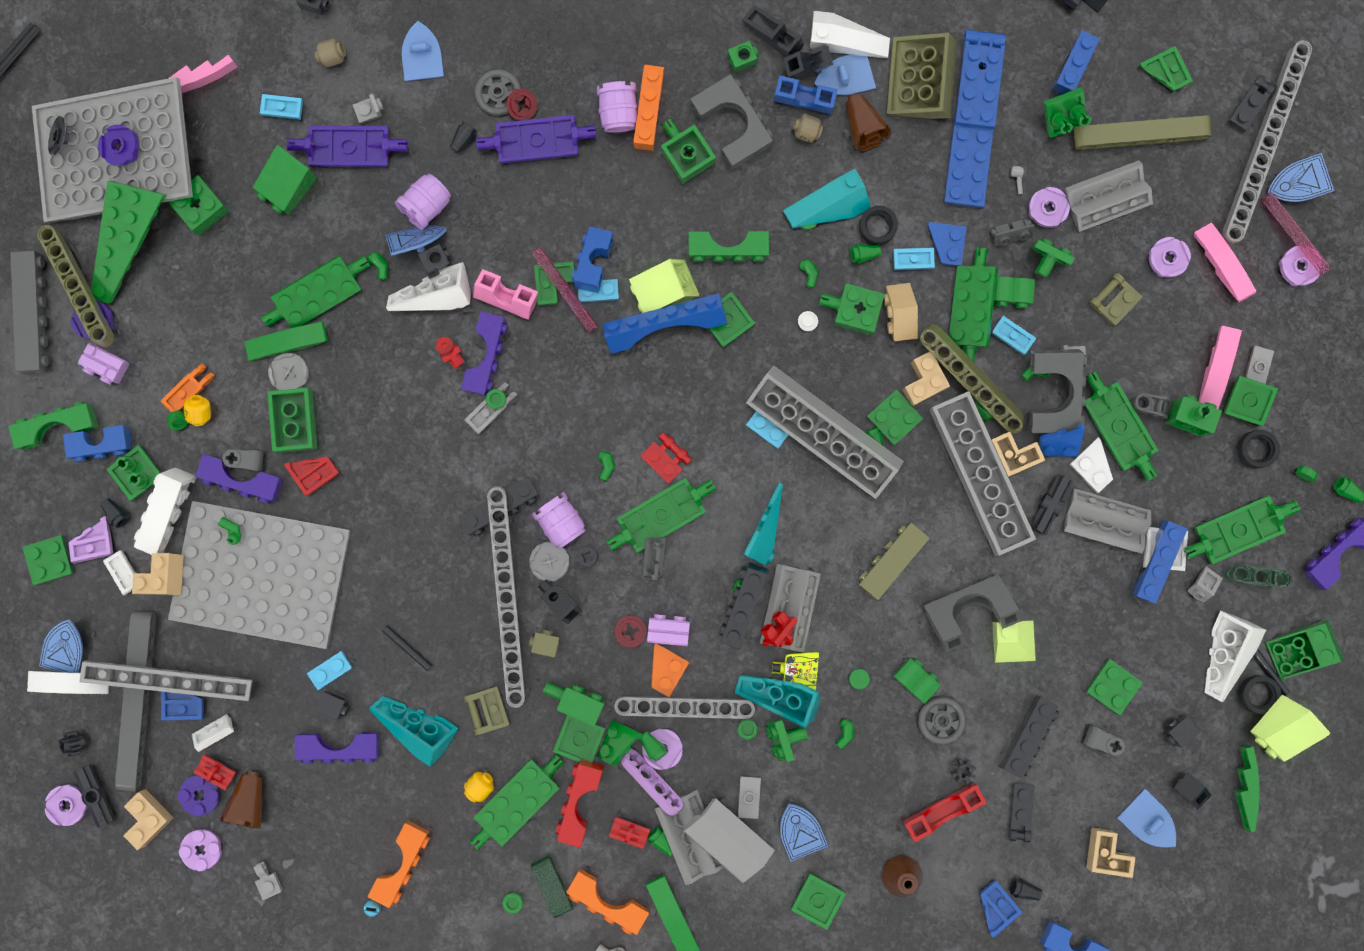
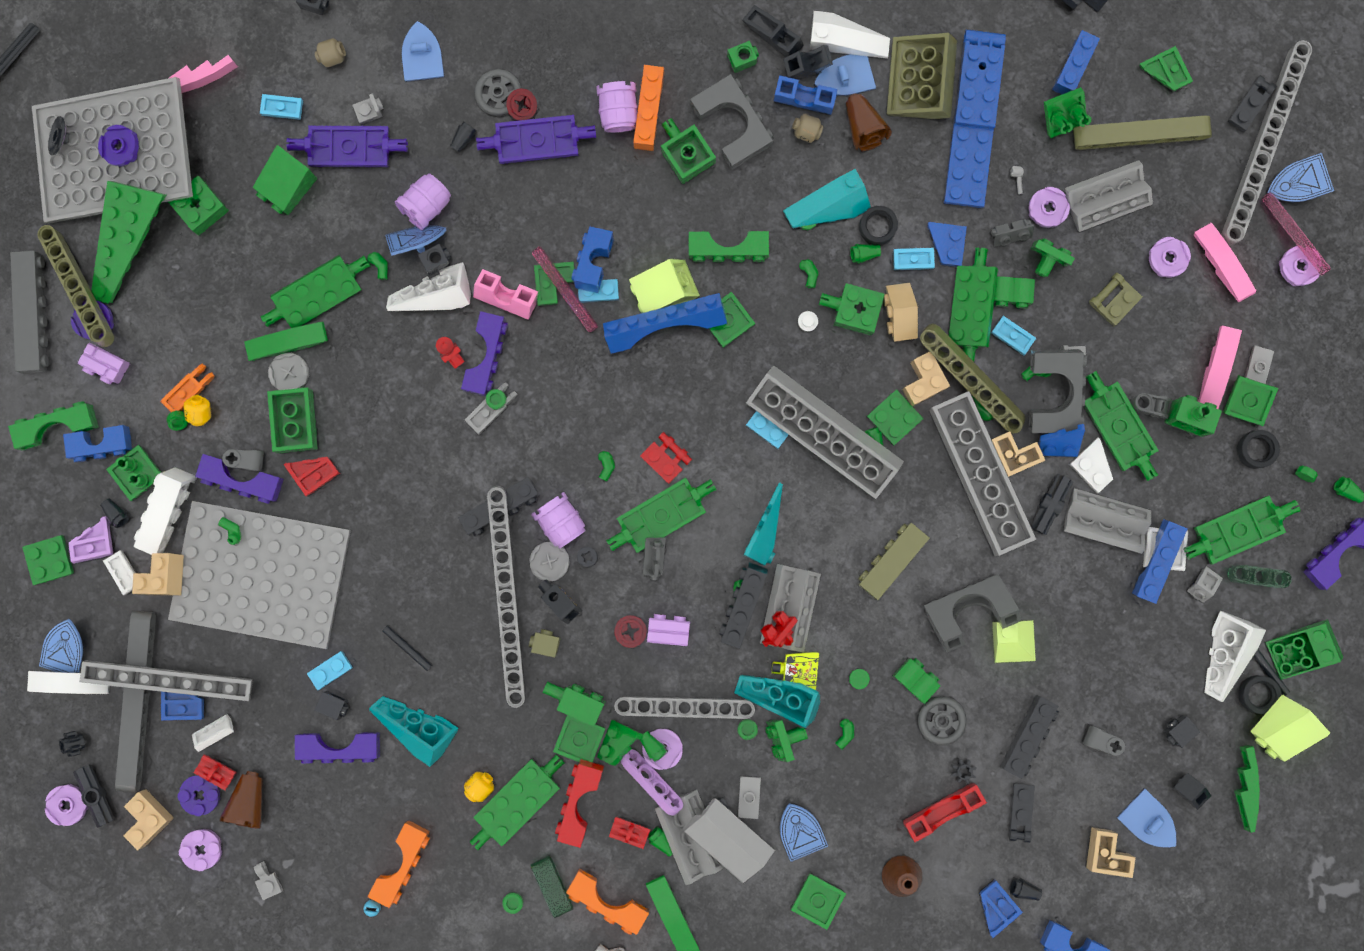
(492, 707): olive plate -> none
(666, 670): orange wing -> none
(1114, 687): green plate -> none

